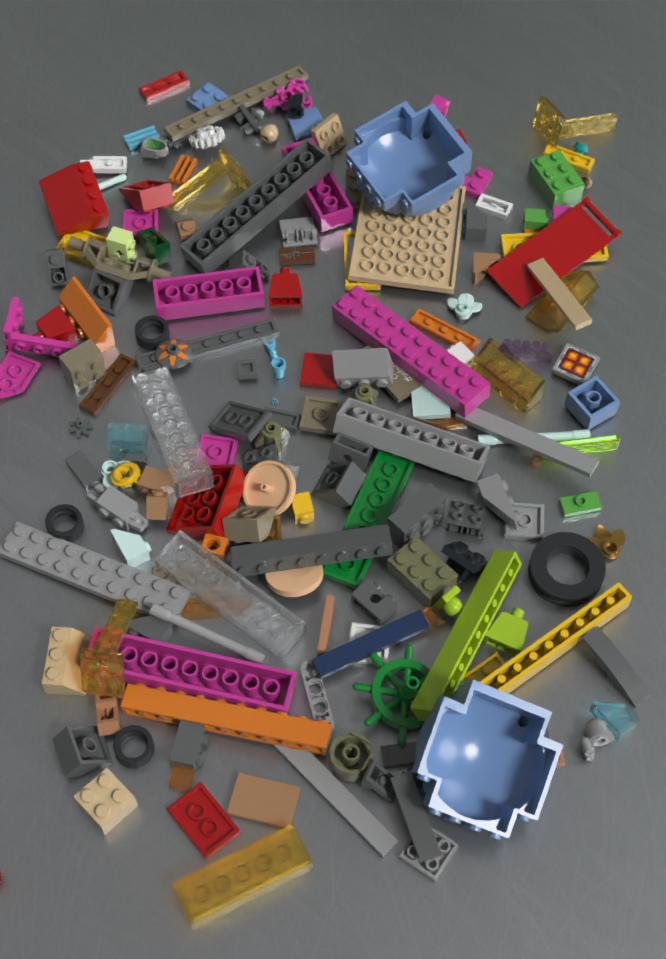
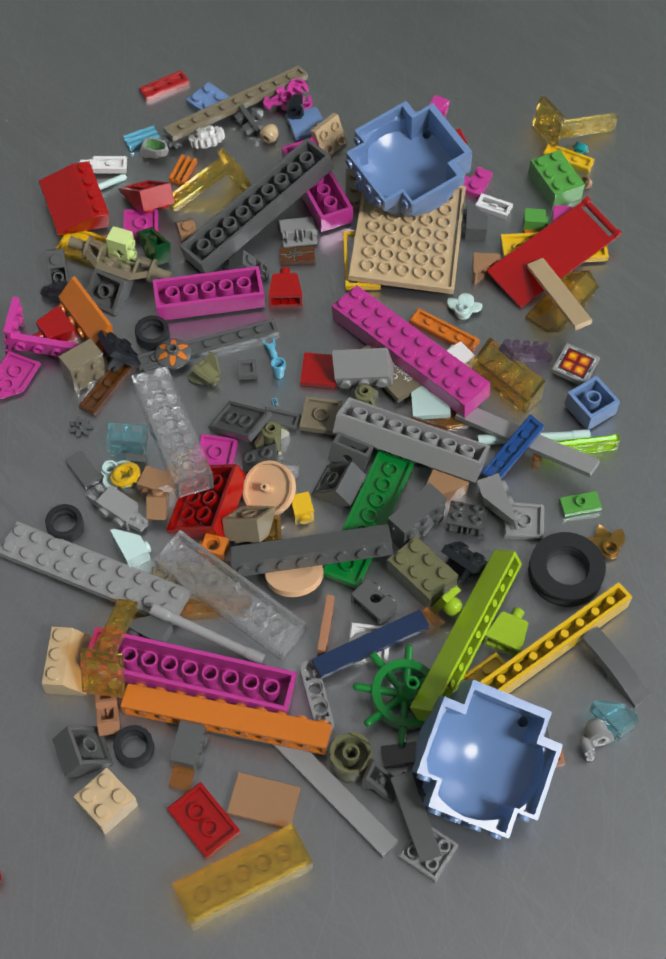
(53, 290): none -> black rock
(117, 351): none -> black plate
(206, 371): none -> olive brick
(448, 485): none -> medium nougat slope
(514, 447): none -> blue tile

